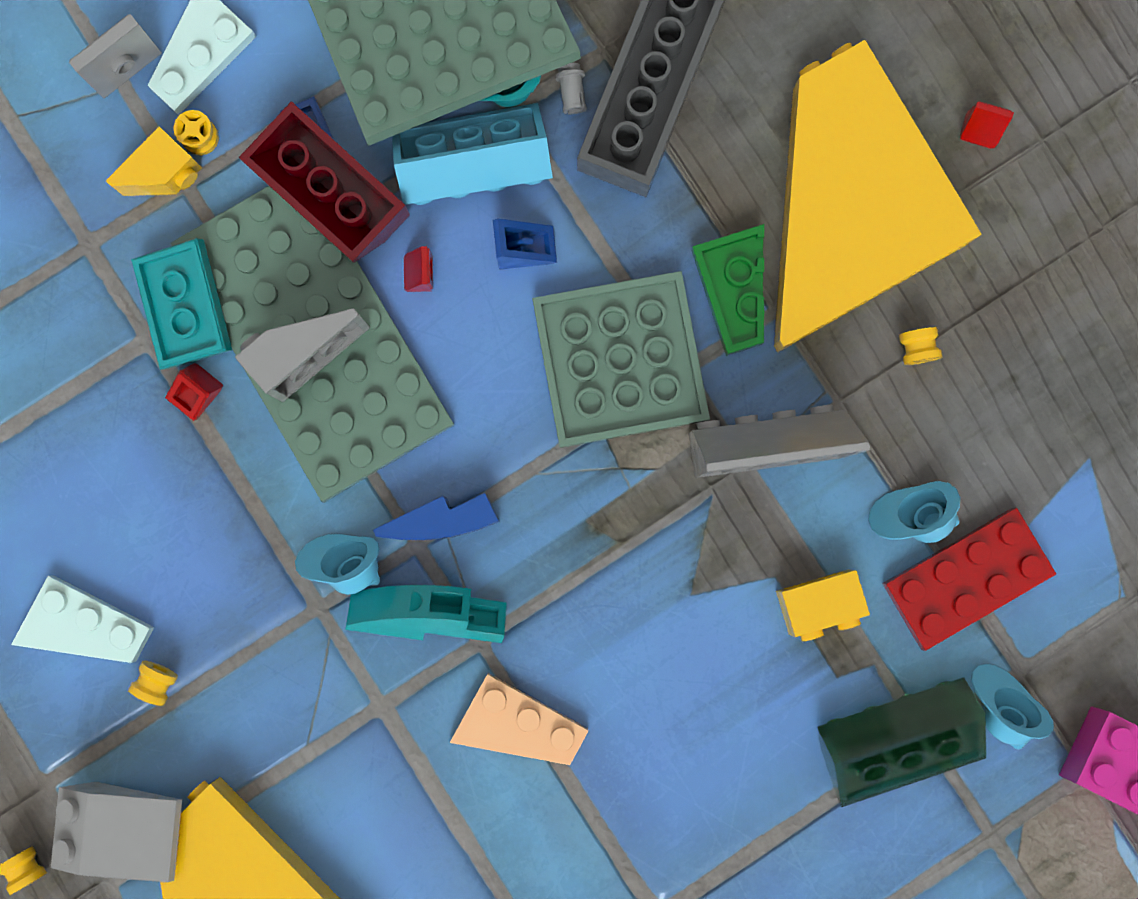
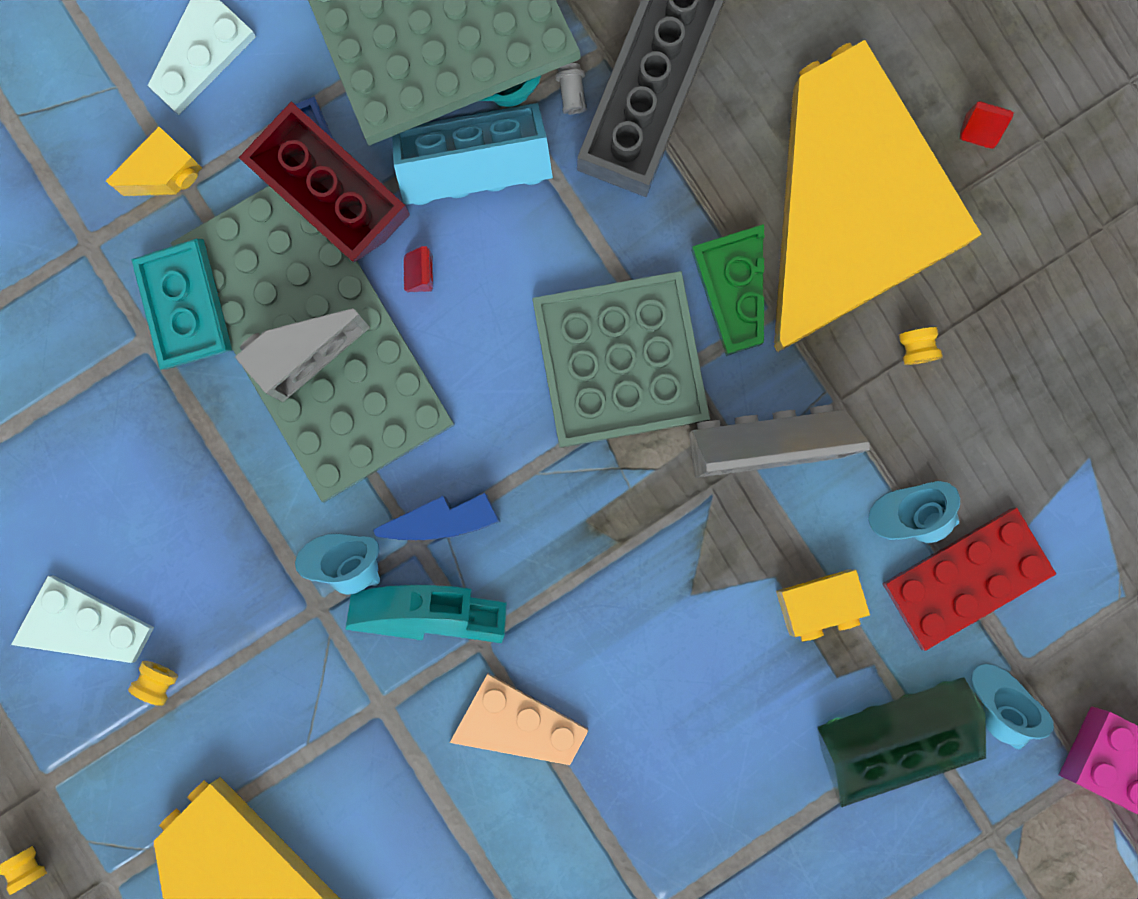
(115, 56): light grey plate -> none
(116, 833): light grey slope -> none
(190, 125): yellow wheel -> none
(193, 391): red slope -> none
(523, 244): blue slope -> none

